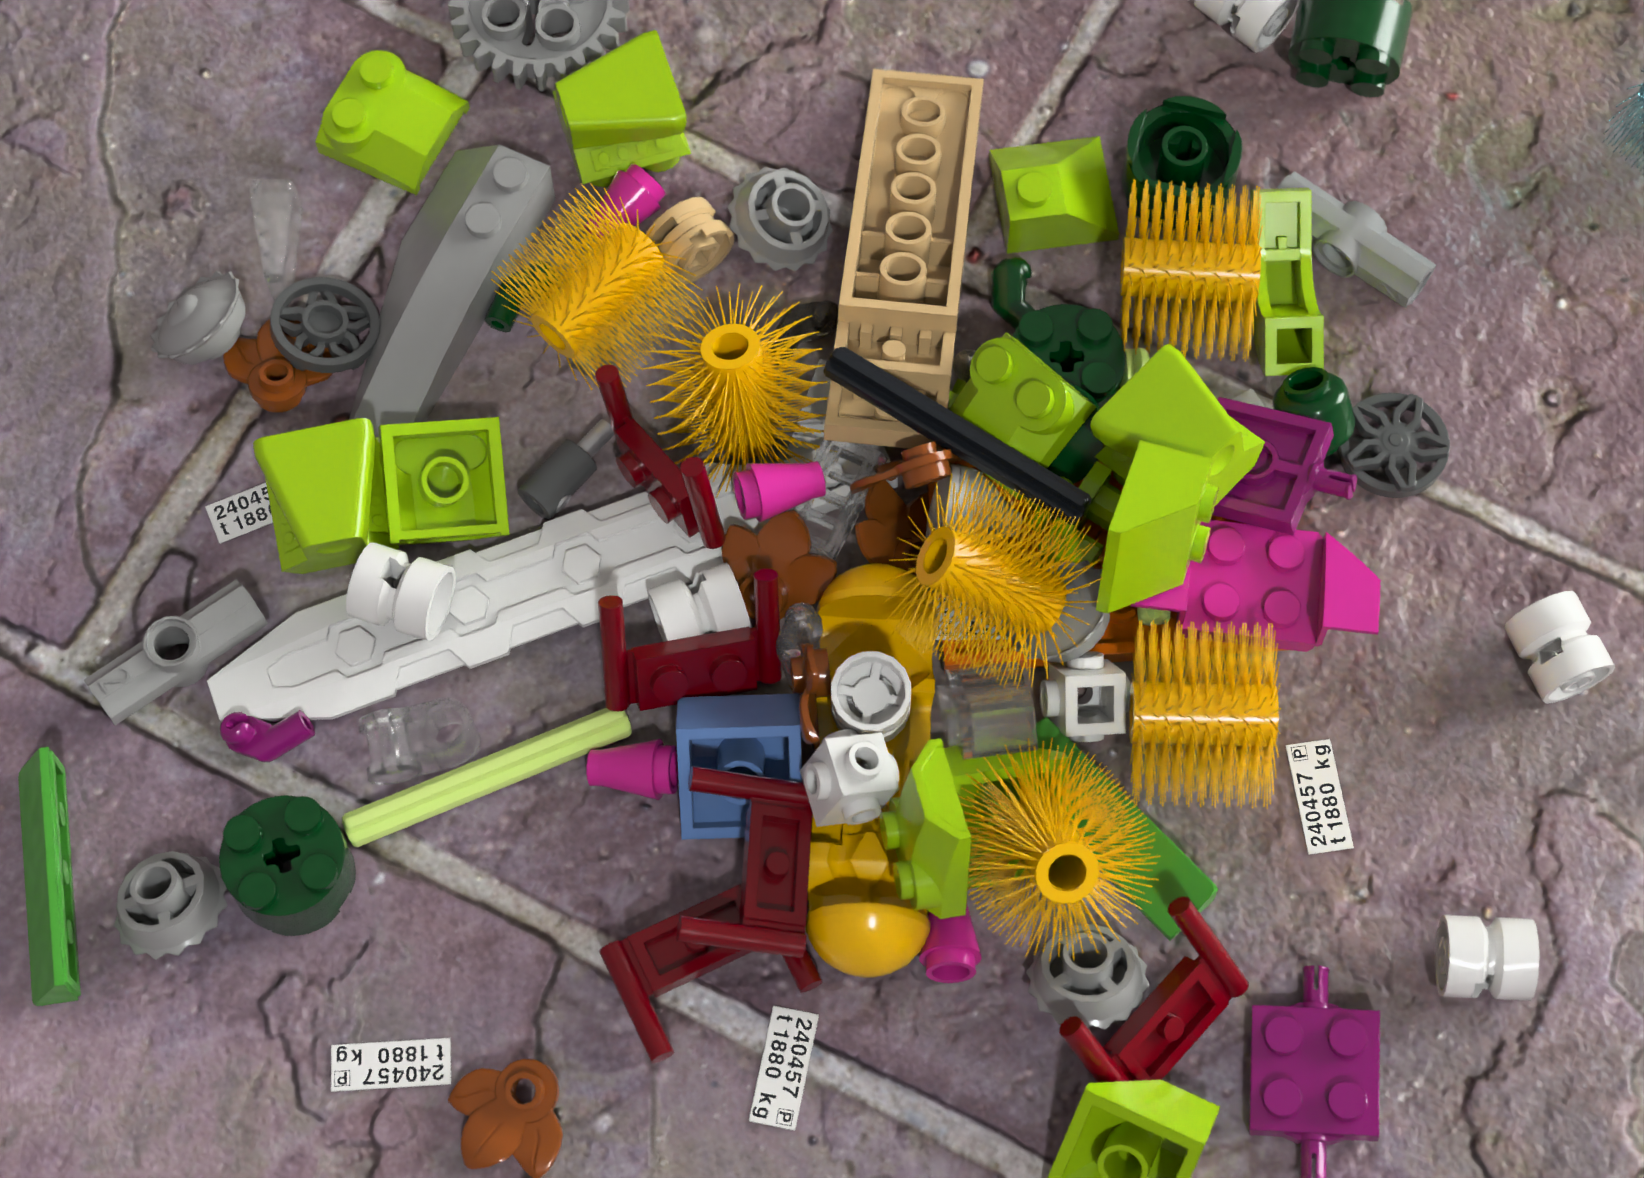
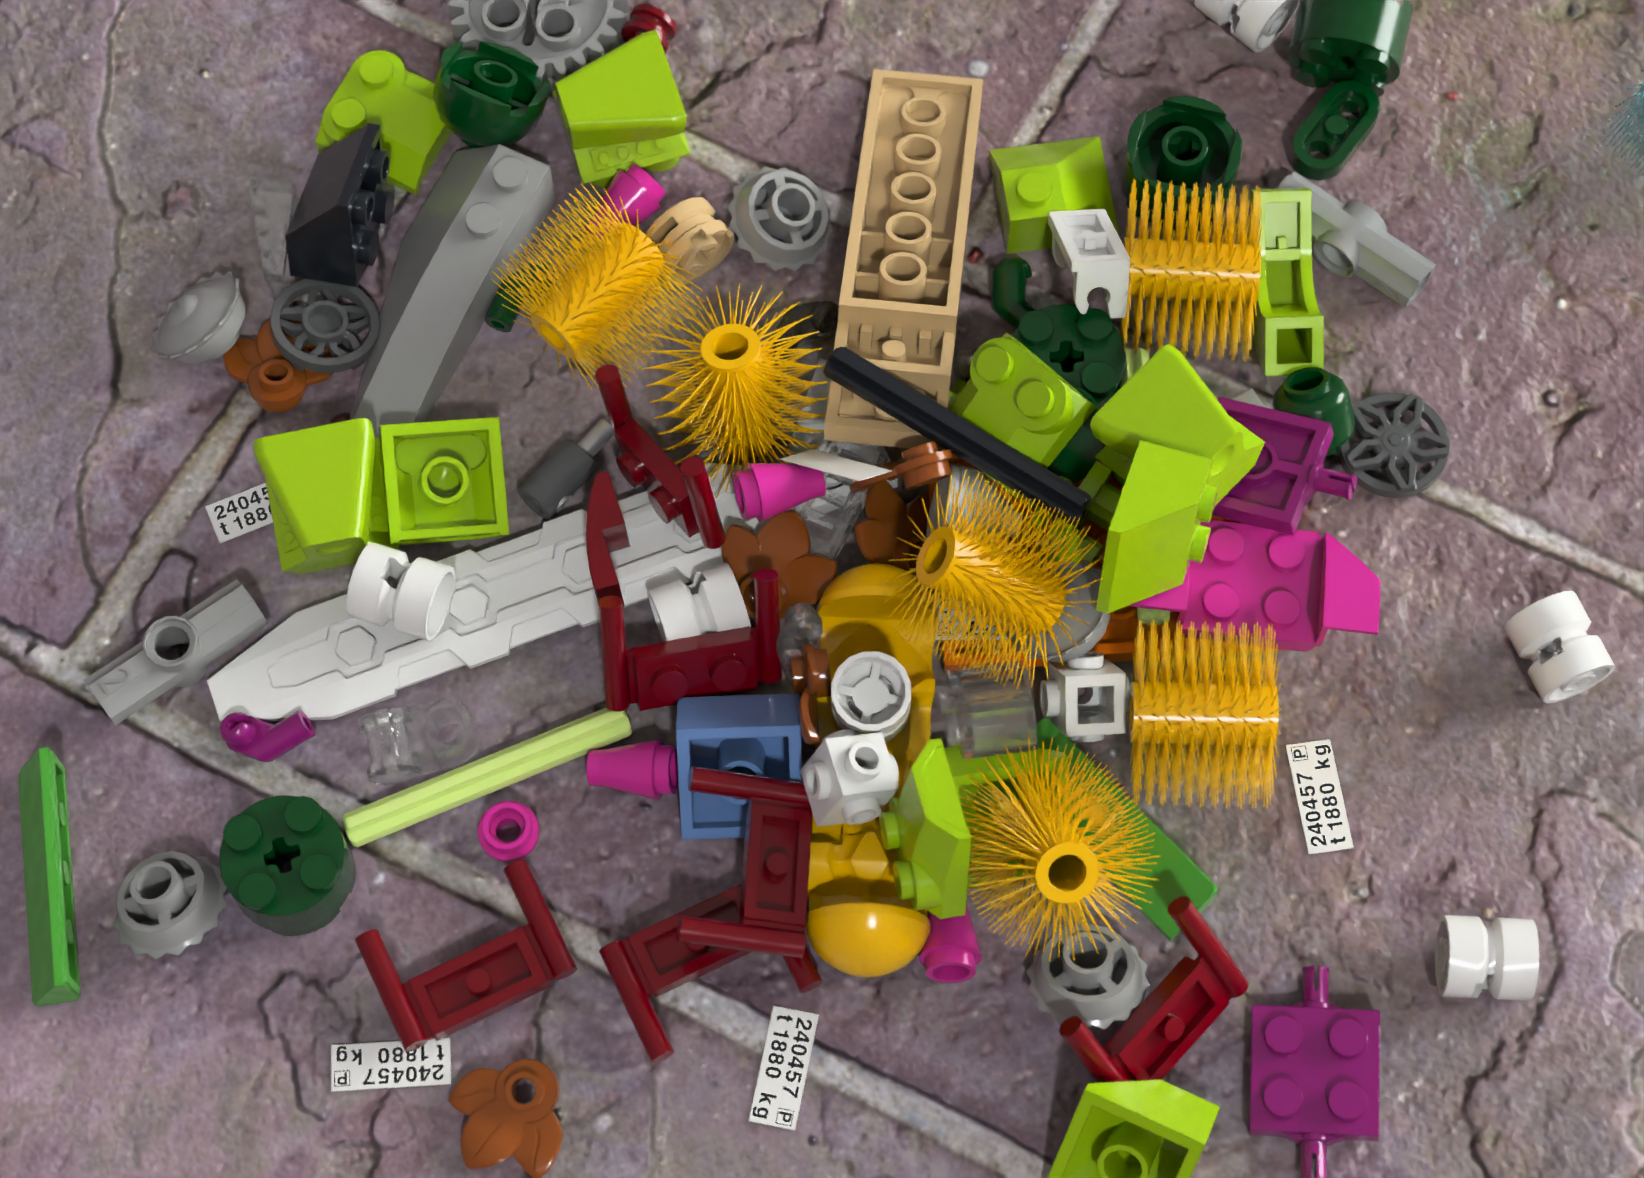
(342, 210): none -> black slope
(478, 980): none -> dark red plate
(489, 94): none -> dark green cylinder
(506, 814): none -> dark pink plate
(604, 534): none -> dark red slope
(649, 18): none -> dark red bush
(835, 465): none -> white sticker
(1093, 256): none -> white hinge
(1331, 133): none -> dark green plate

